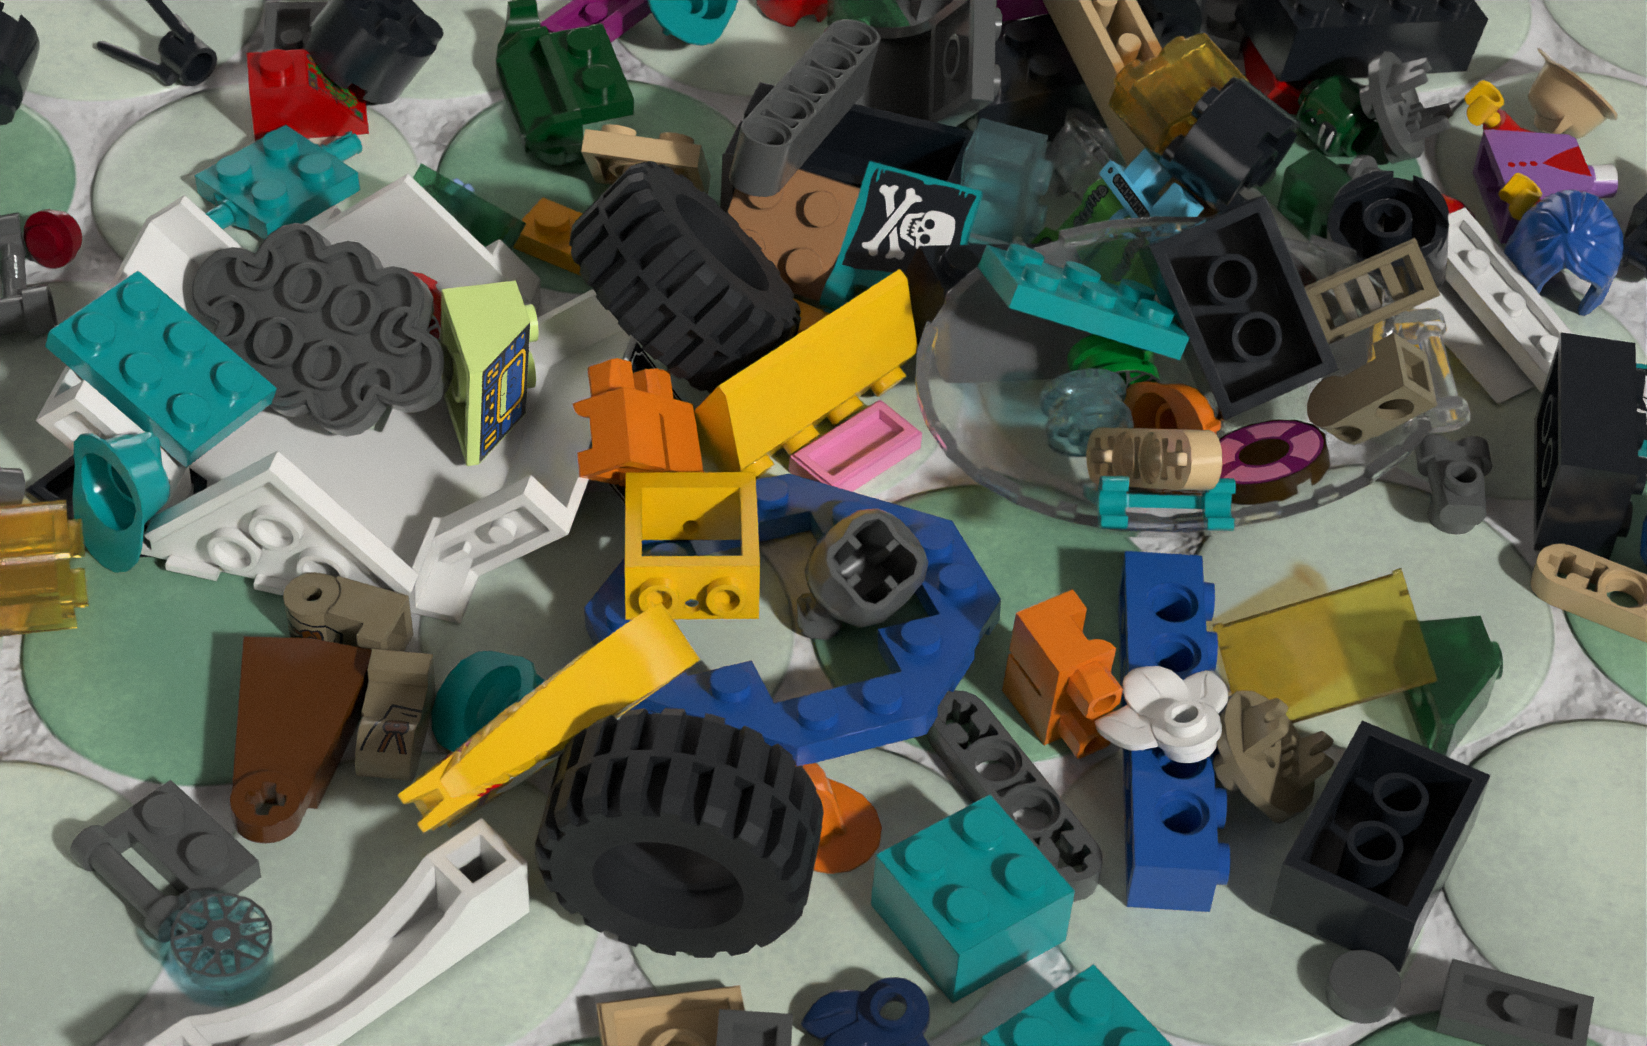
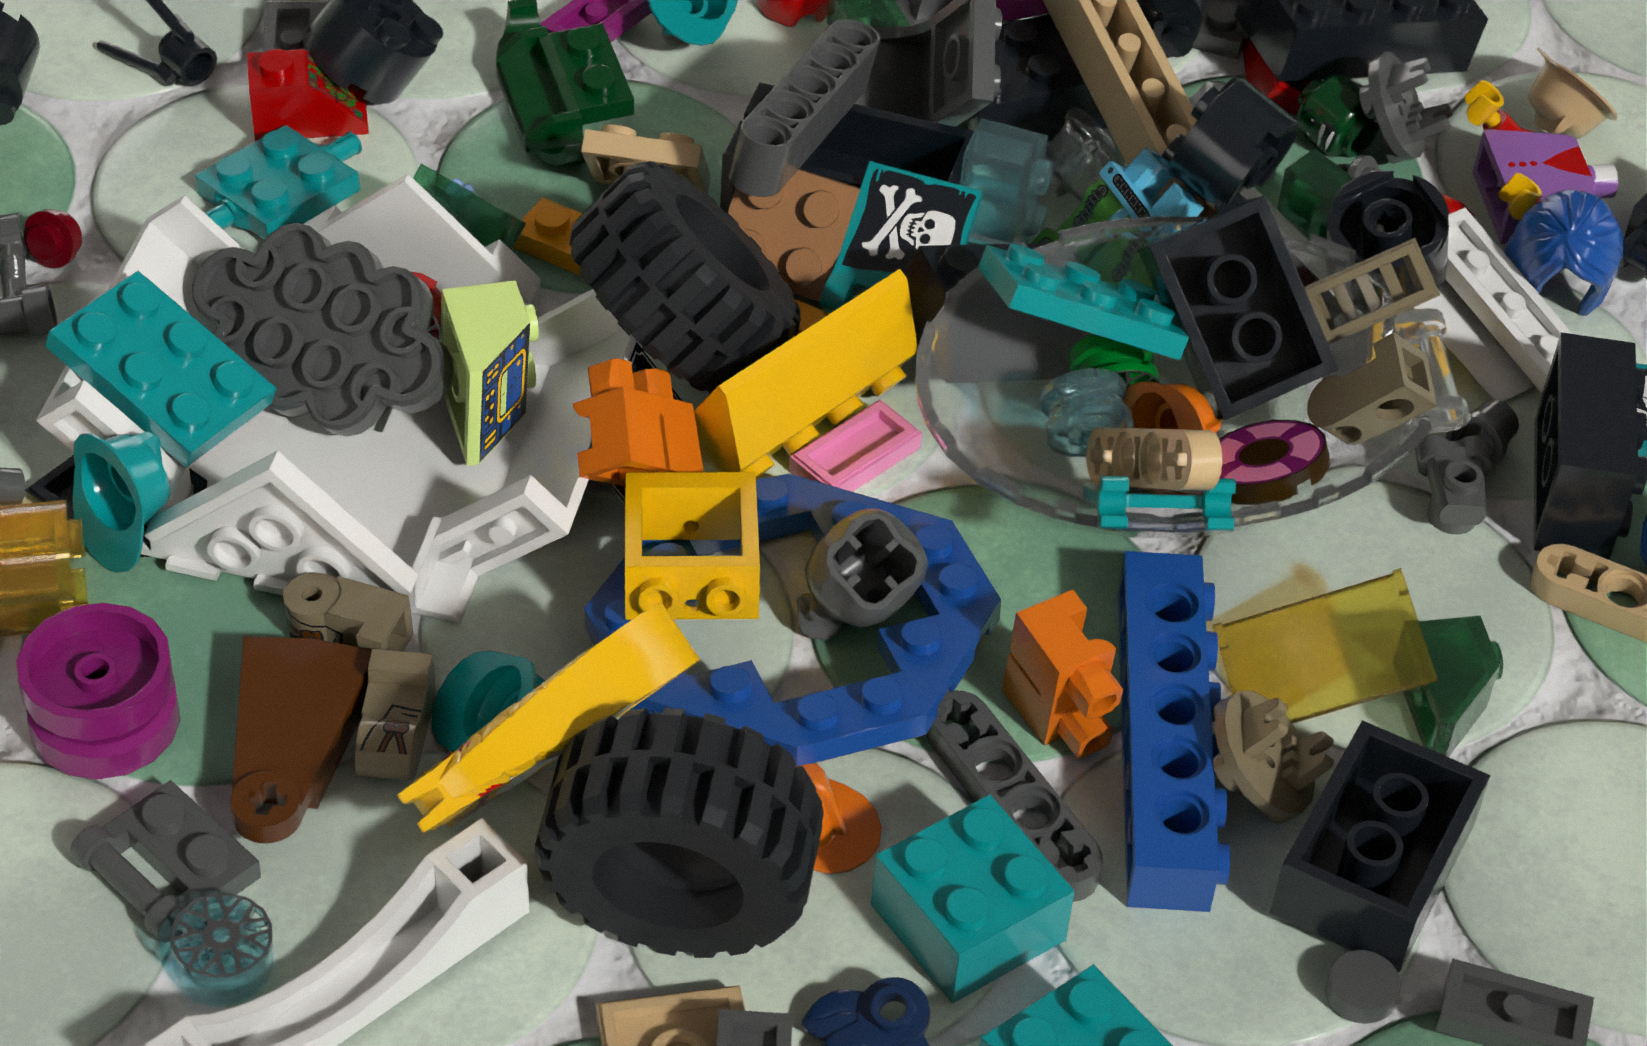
(98, 690): none -> magenta wheel
(1160, 93): clear yellow brick -> none
(1168, 713): white plate -> none
(1493, 422): none -> dark grey piece

